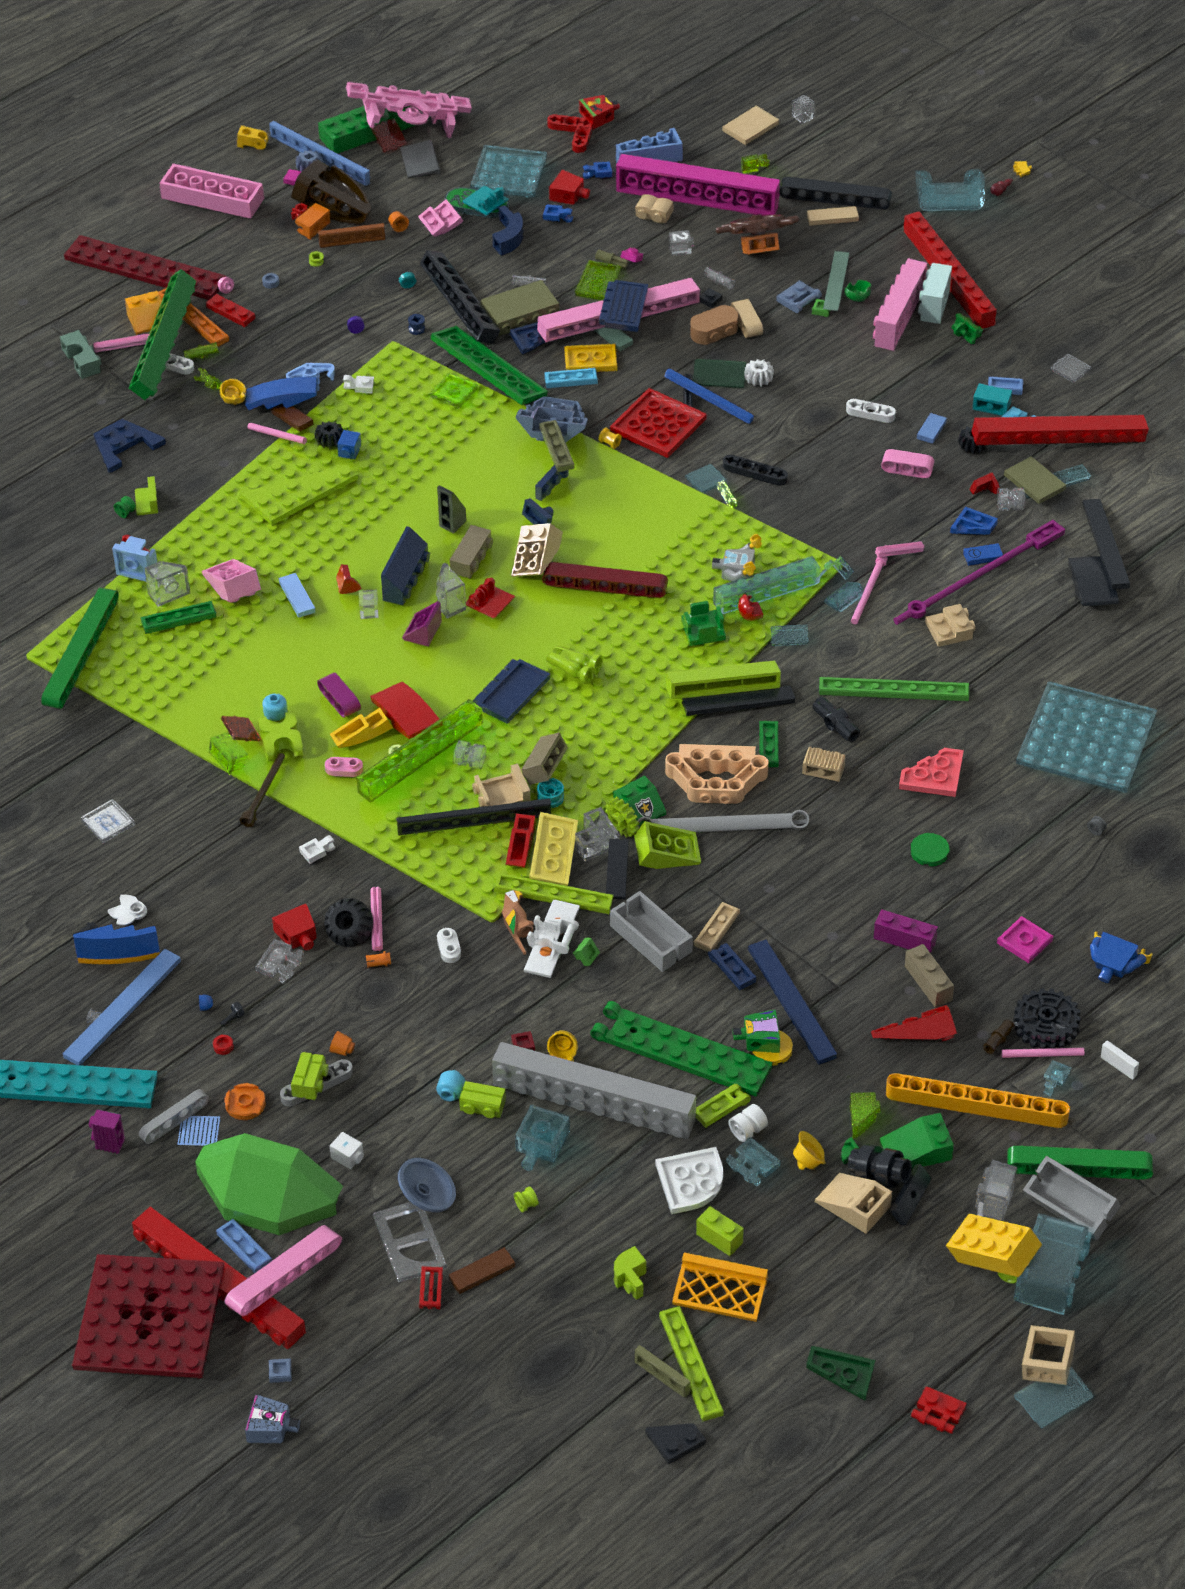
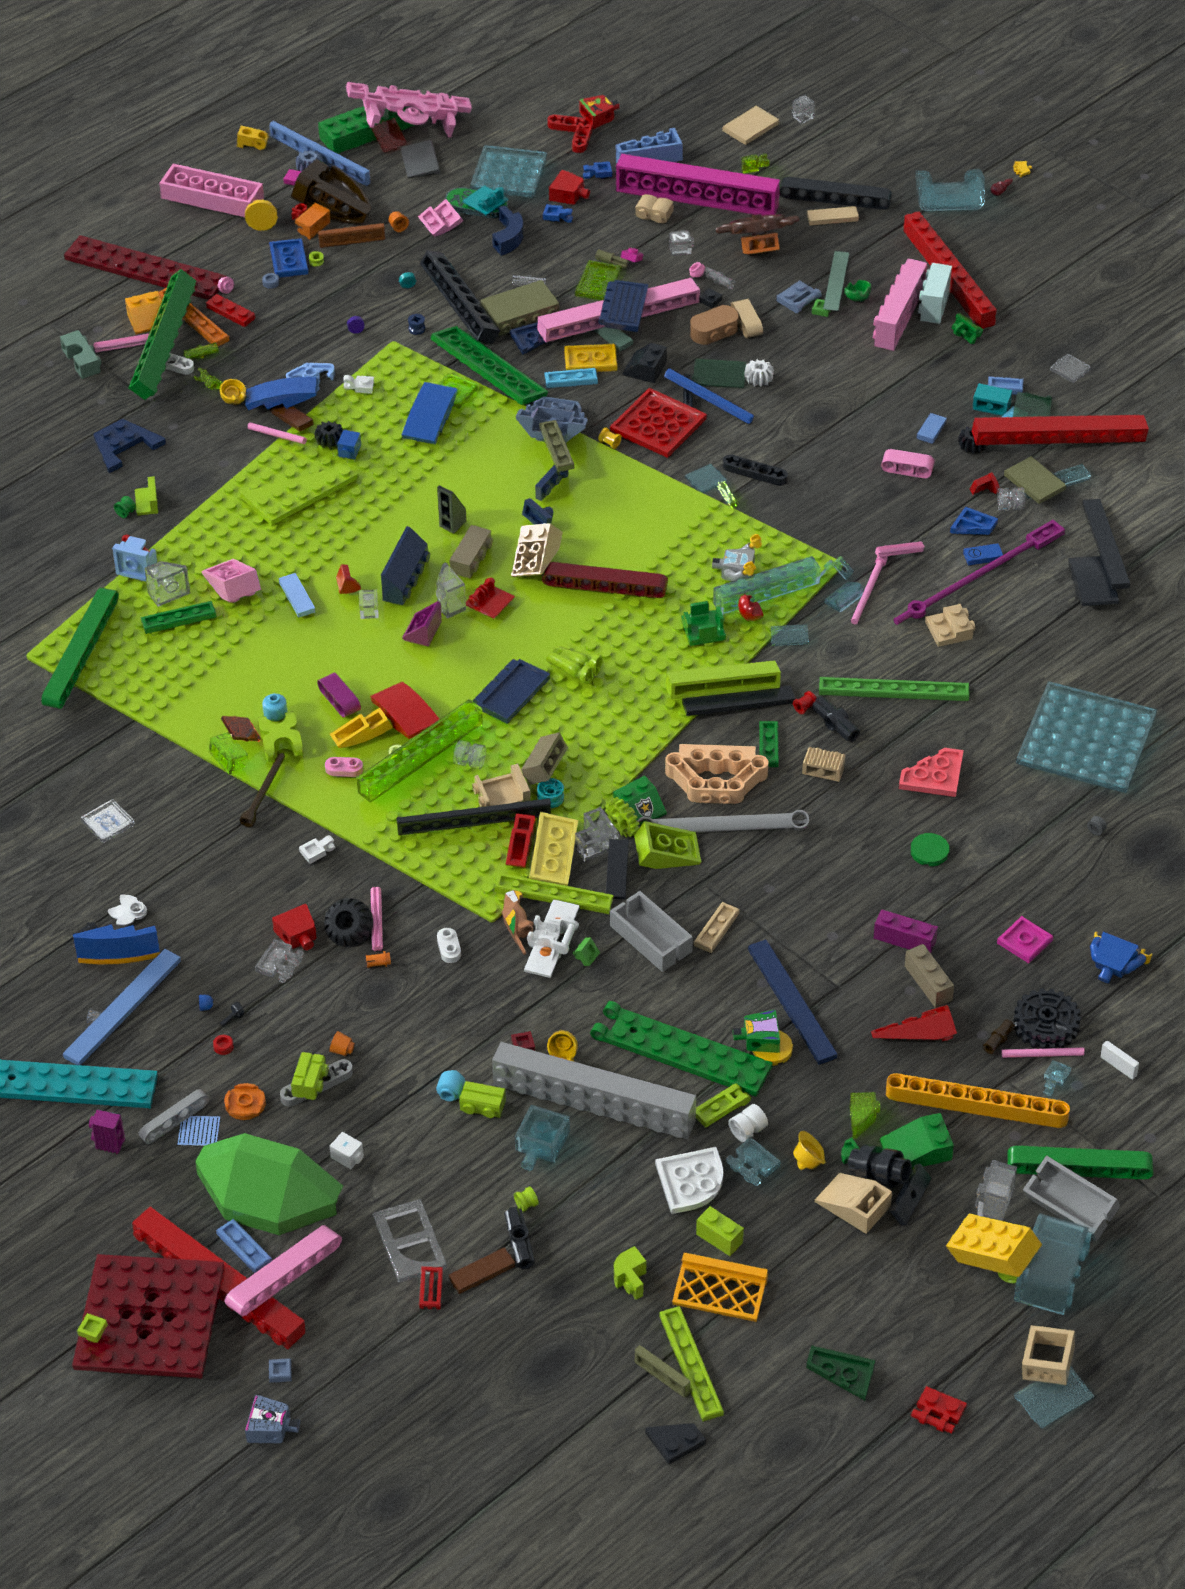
(92, 1328): none -> lime tile
(261, 215): none -> yellow tile
(288, 257): none -> blue tile
(426, 1185): sand blue dish -> none
(429, 413): none -> blue slope
(519, 1238): none -> black piece
(647, 363): none -> black slope
(697, 269): none -> bright pink plate
(732, 966): dark blue plate -> none
(804, 702): none -> red bush
(855, 406): white beam -> none
(1032, 405): none -> clear green piece

